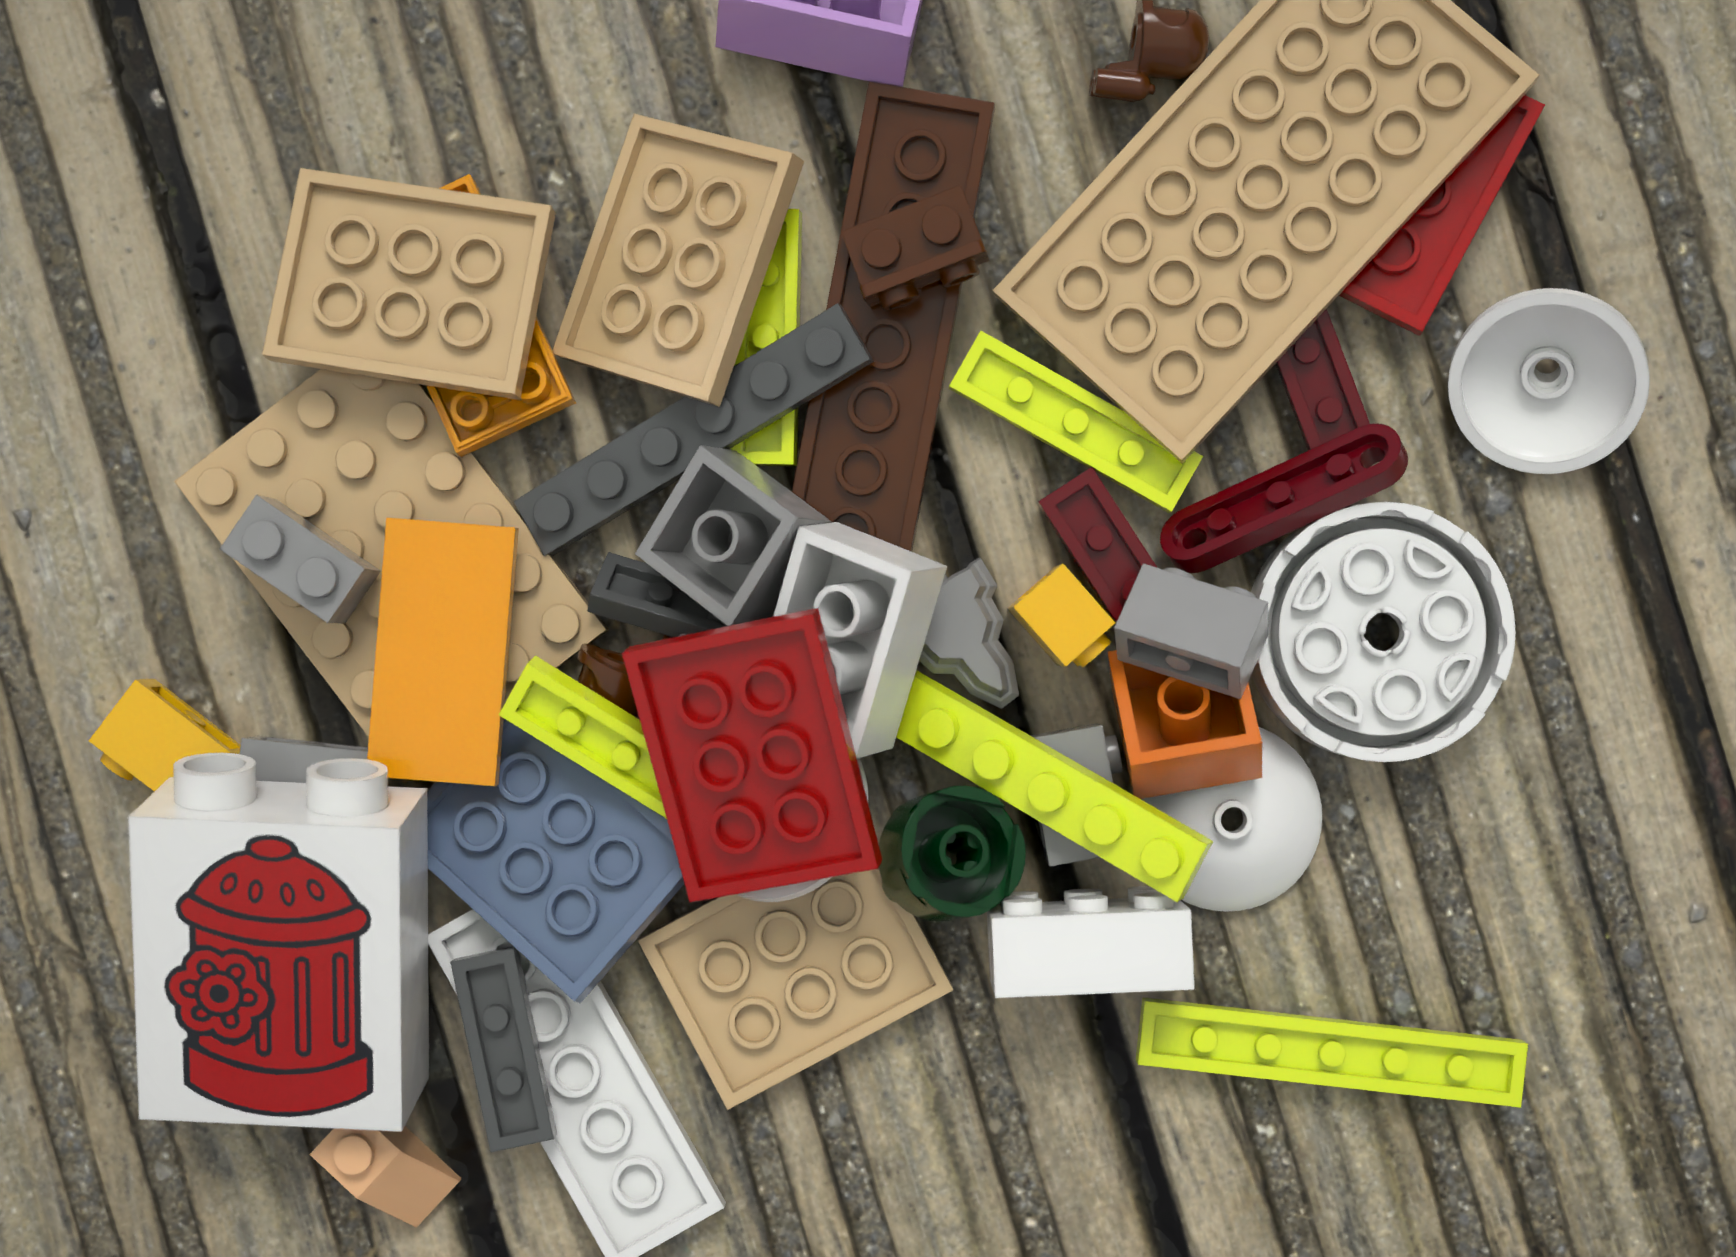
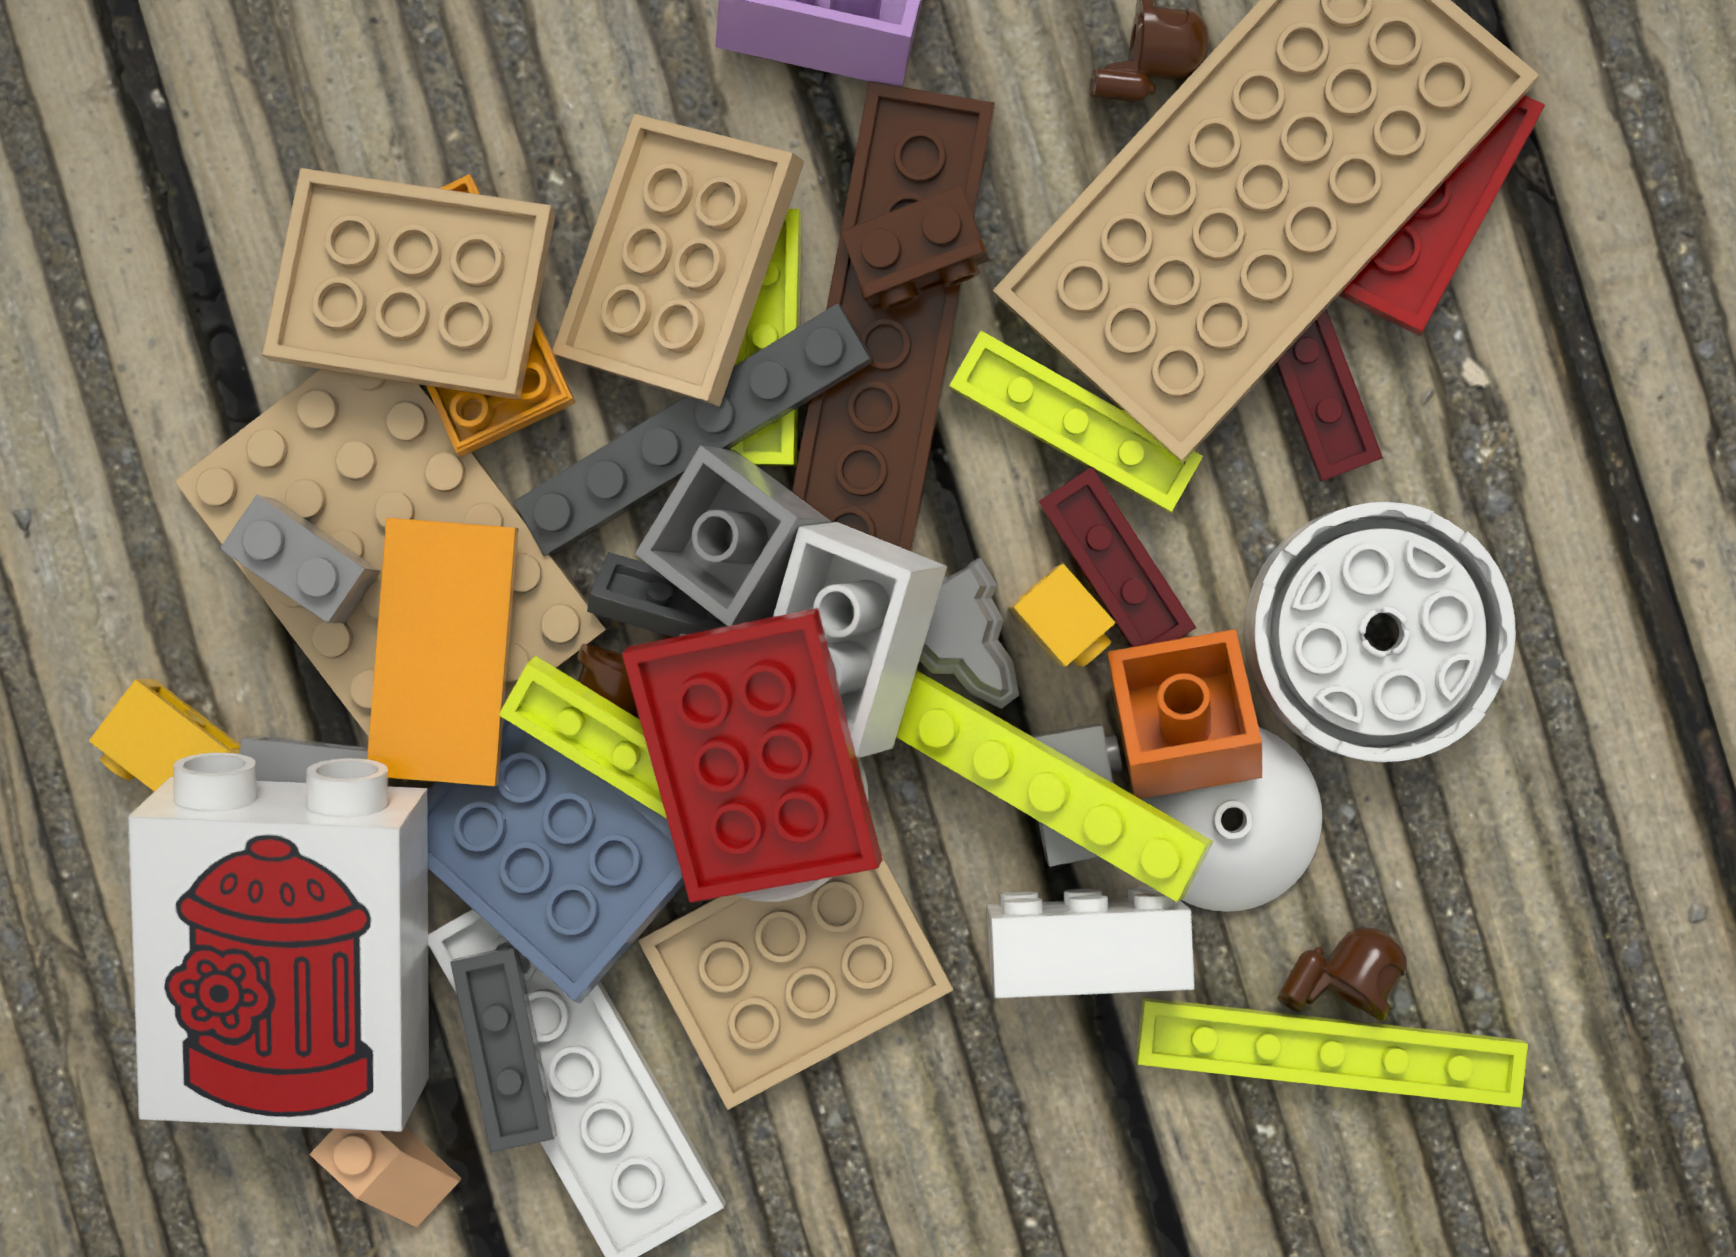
(976, 829): dark green brick -> none
(1192, 630): light grey brick -> none
(1284, 498): dark red plate -> none
(1358, 971): none -> reddish brown piece
(1557, 417): white dish -> none

